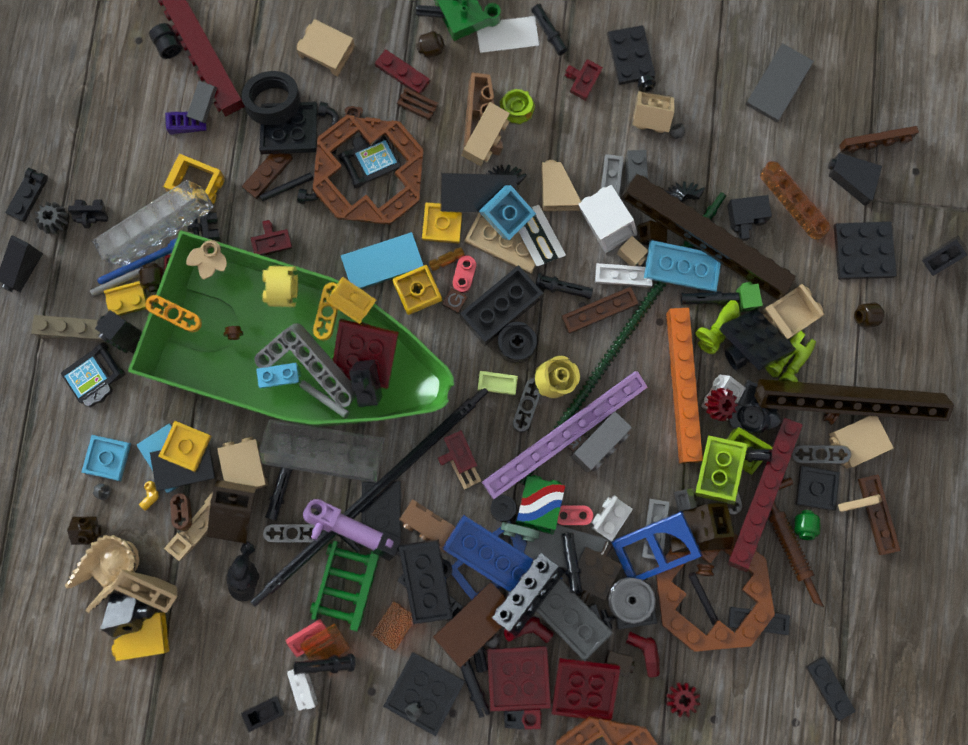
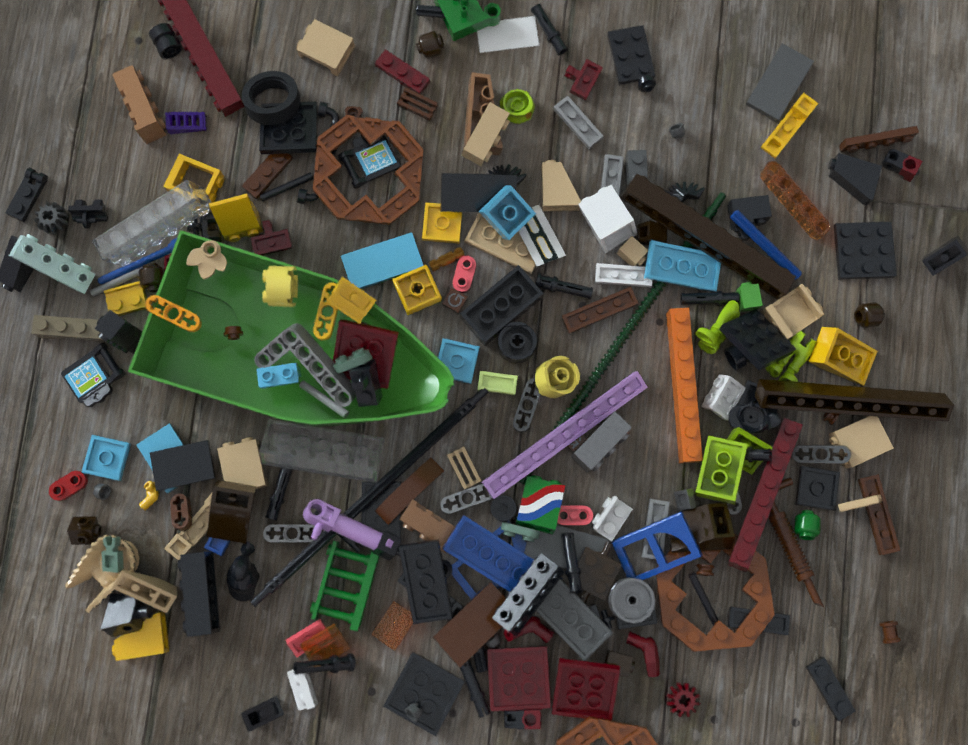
(52, 264): none -> light aqua brick
(67, 485): none -> red plate
(112, 558): none -> sand green plate
(139, 105): none -> medium nougat wedge
(185, 446): yellow tile -> none
(199, 594): none -> black brick
(202, 101): dark grey tile -> none
(217, 545): none -> blue tile
(236, 217): none -> yellow slope
(358, 358): none -> sand green plate
(409, 490): none -> reddish brown slope
(455, 507): none -> light grey beam
(458, 452): dark red plate -> none
(459, 358): none -> medium azure tile
(578, 122): none -> light grey plate
(653, 112): tan slope -> none
(721, 404): dark red gear -> none
(764, 243): none -> blue axle
(789, 125): none -> yellow slope
(843, 355): none -> yellow slope
(890, 632): none -> reddish brown bush
(902, 164): none -> leg

